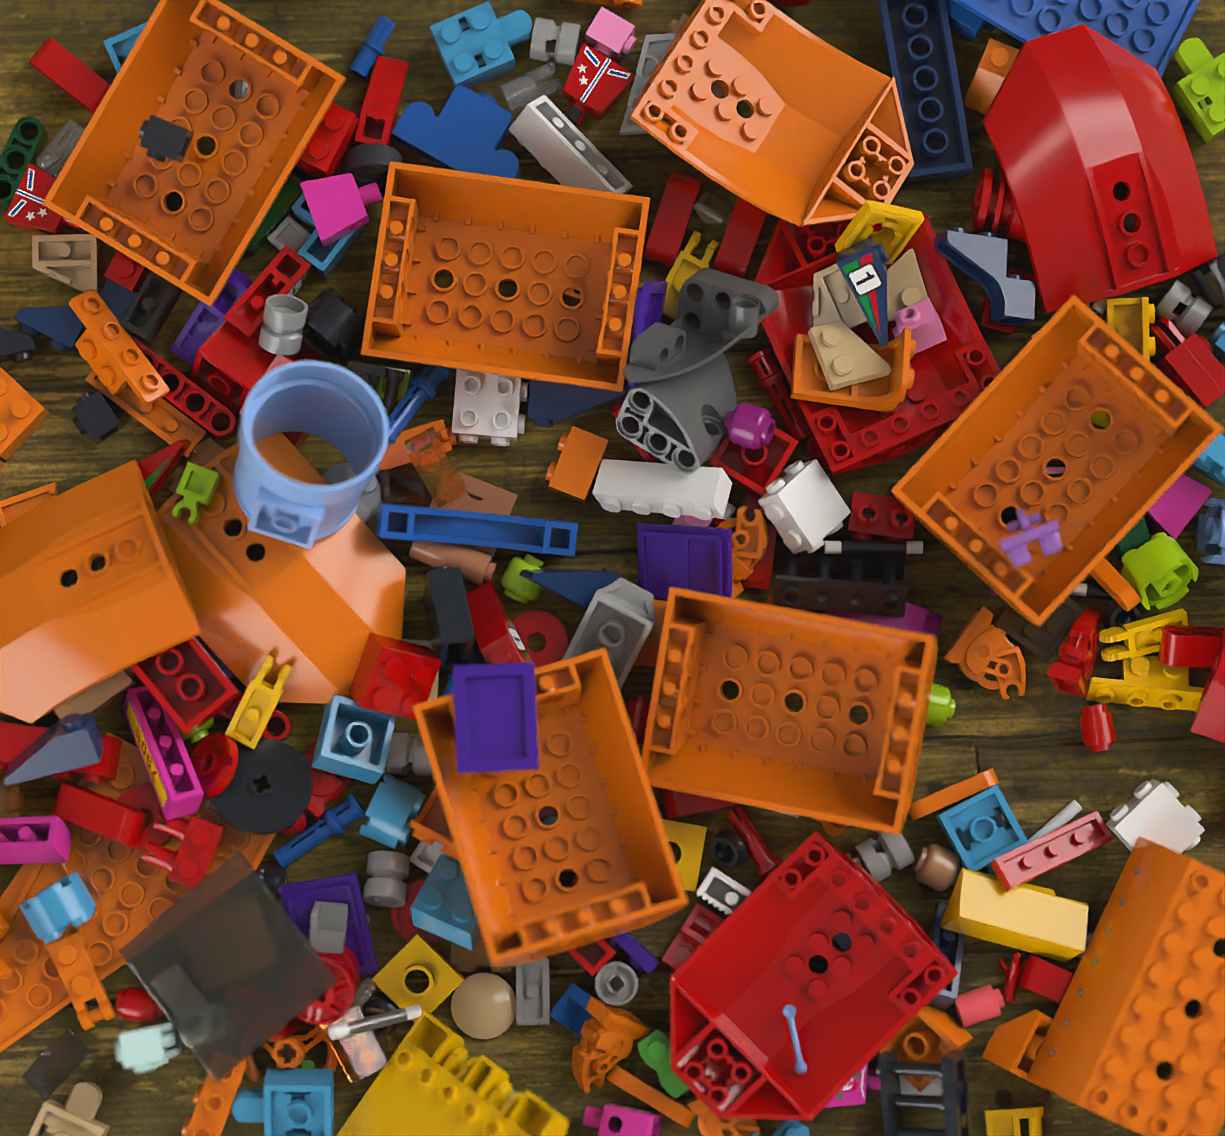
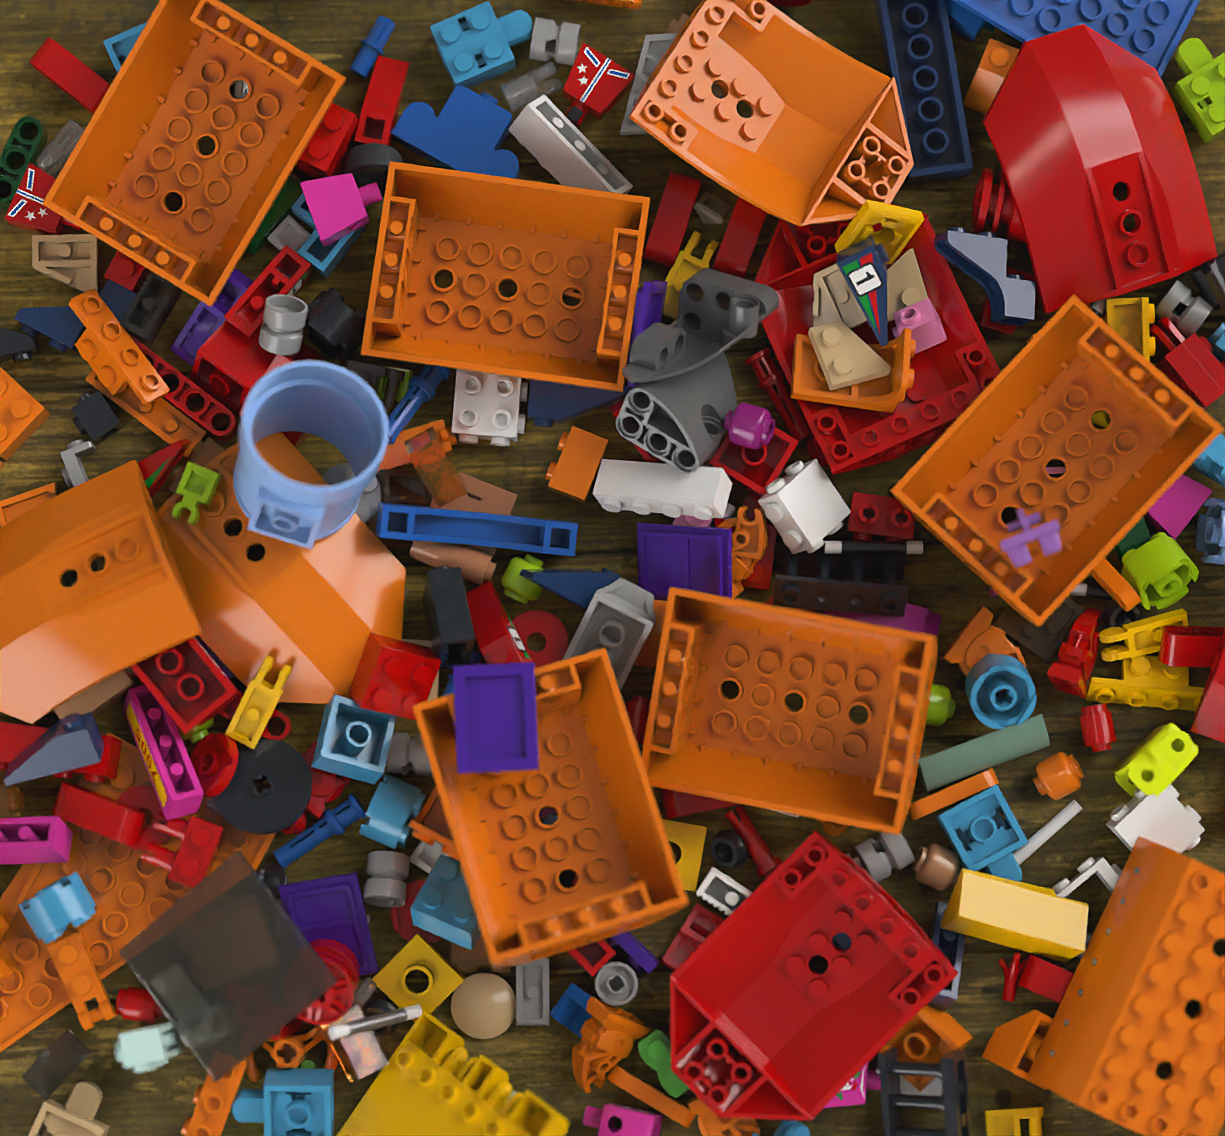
(74, 471): none -> light grey bracket
(164, 139): black brick -> none
(328, 927): light grey panel -> none
(611, 35): bright pink brick -> none
(789, 1011): medium blue hinge -> none
(978, 1005): coral brick -> none
(982, 753): none -> sand green brick
(1007, 707): none -> dark azure brick
(1051, 851): plate -> none
(1058, 776): none -> orange head
(1107, 874): none -> white bracket
(1157, 759): none -> neon yellow piece

